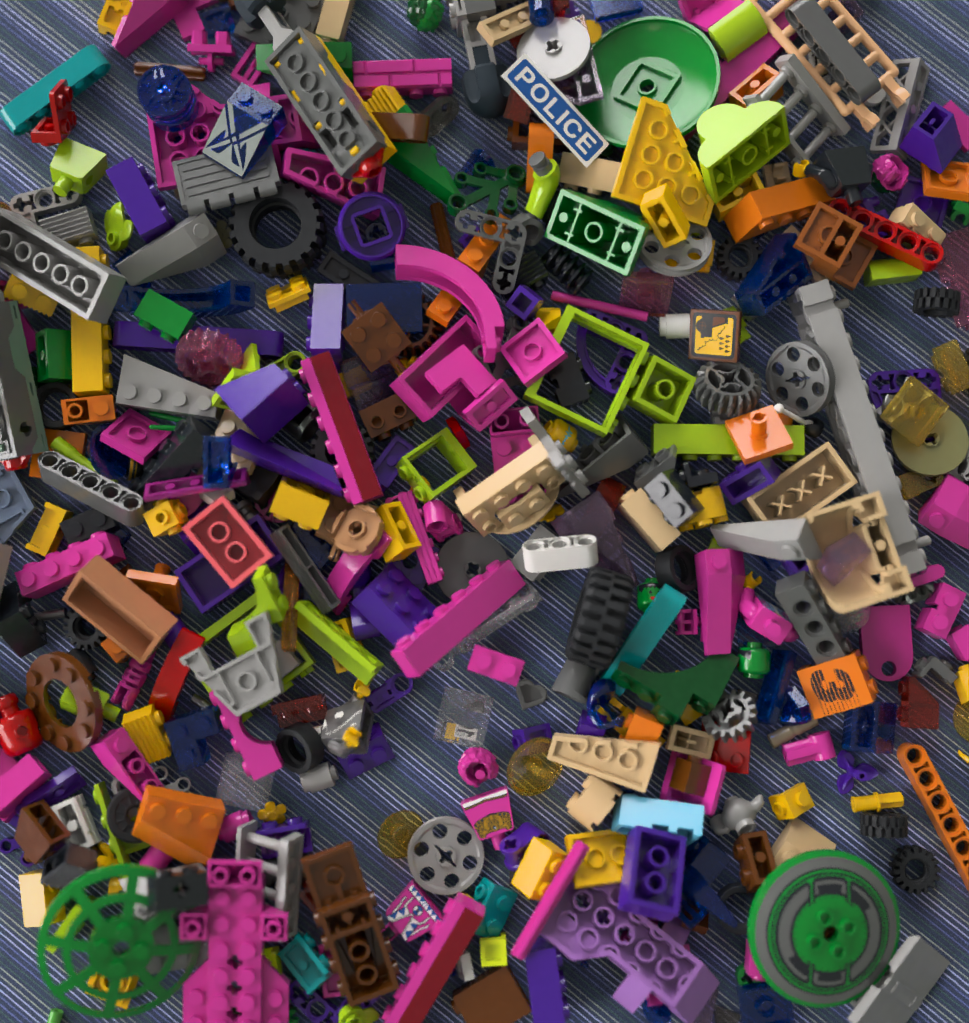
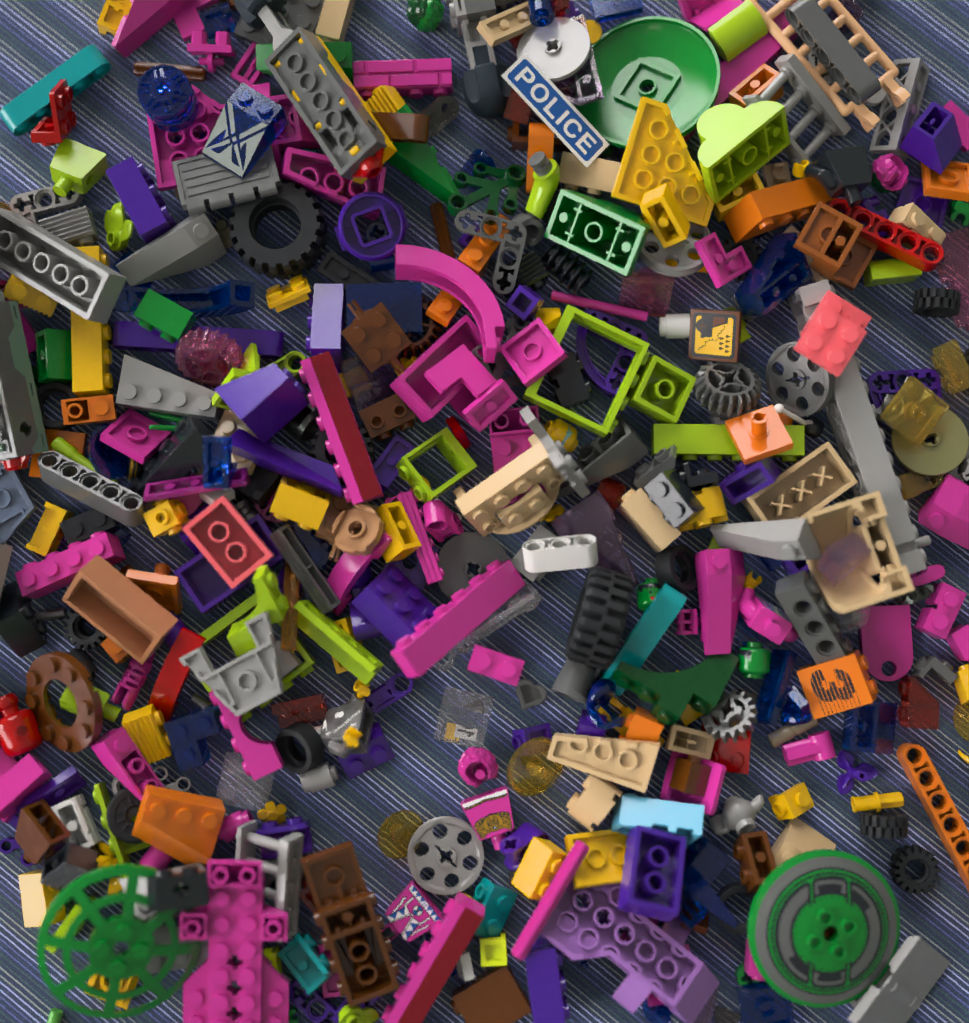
(722, 266): none -> dark pink tile
(832, 333): none -> coral bracket

